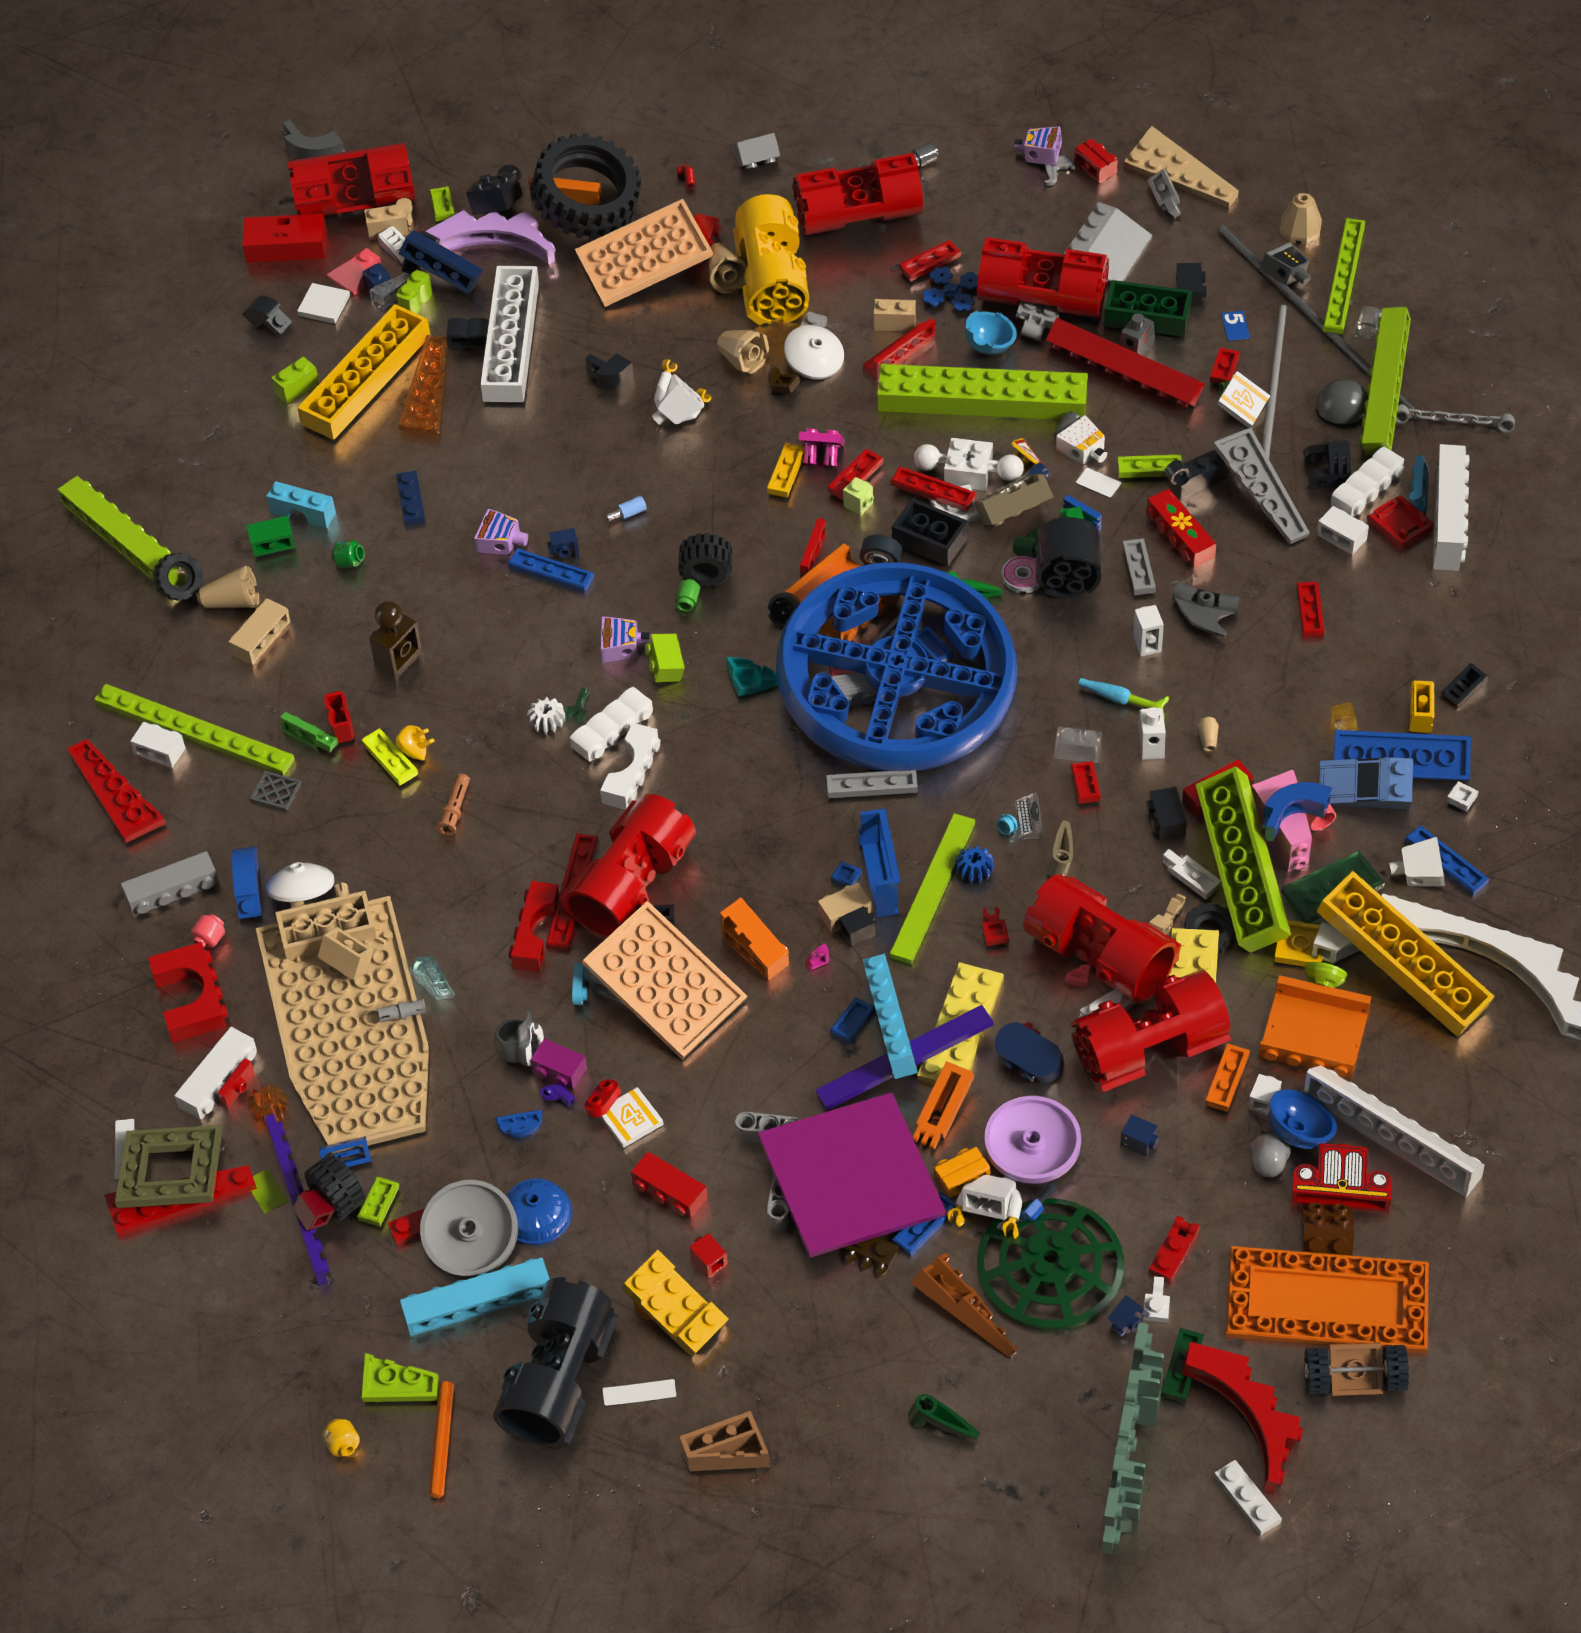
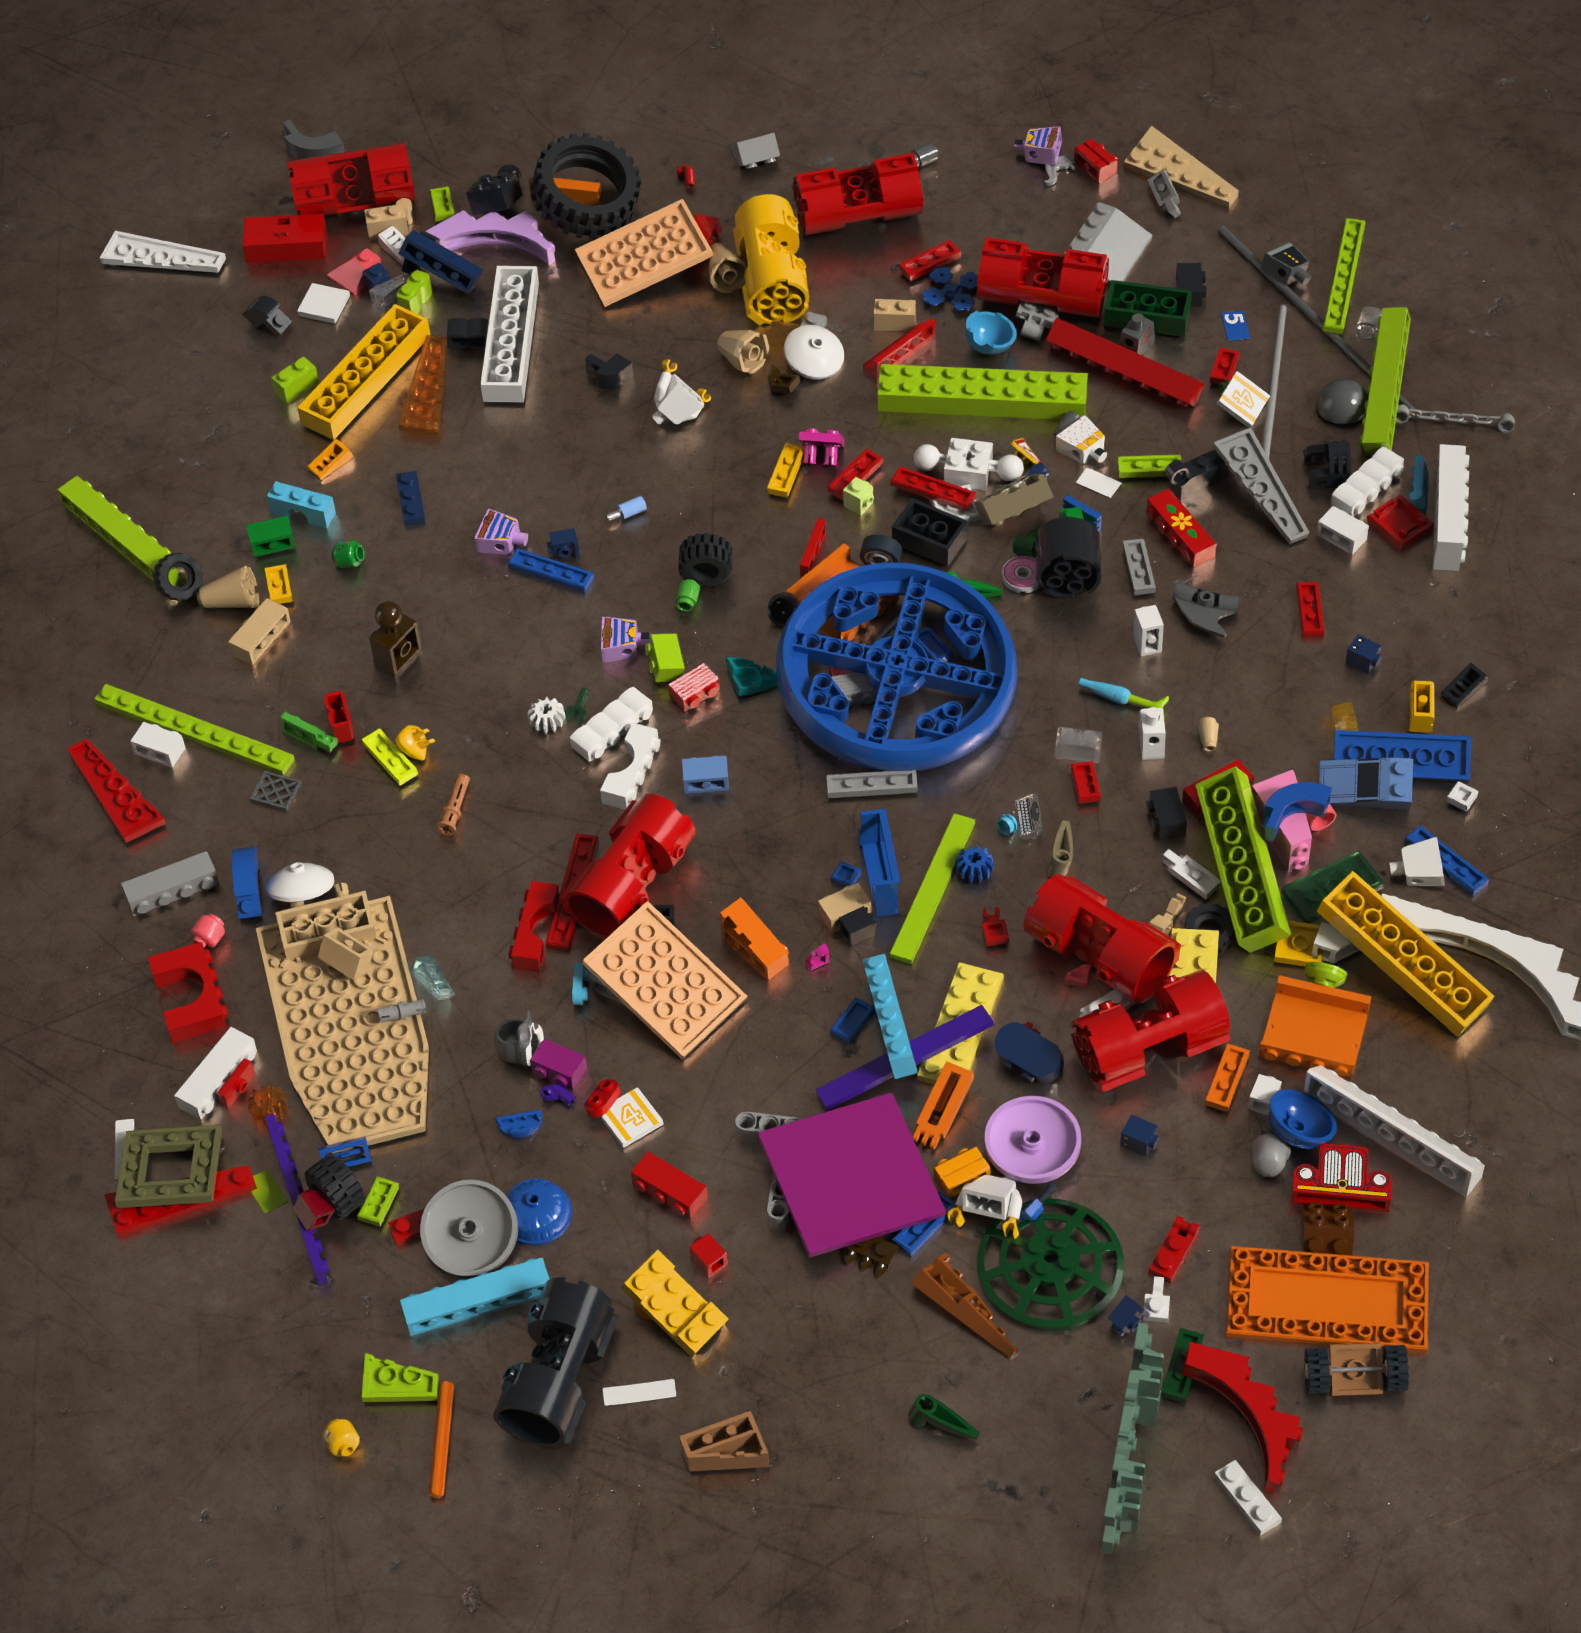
(148, 252): none -> white wing
(278, 584): none -> yellow plate
(331, 451): none -> light orange slope
(694, 687): none -> brick
(705, 774): none -> medium blue brick
(1301, 220): tan cone -> none
(1363, 654): none -> dark blue brick

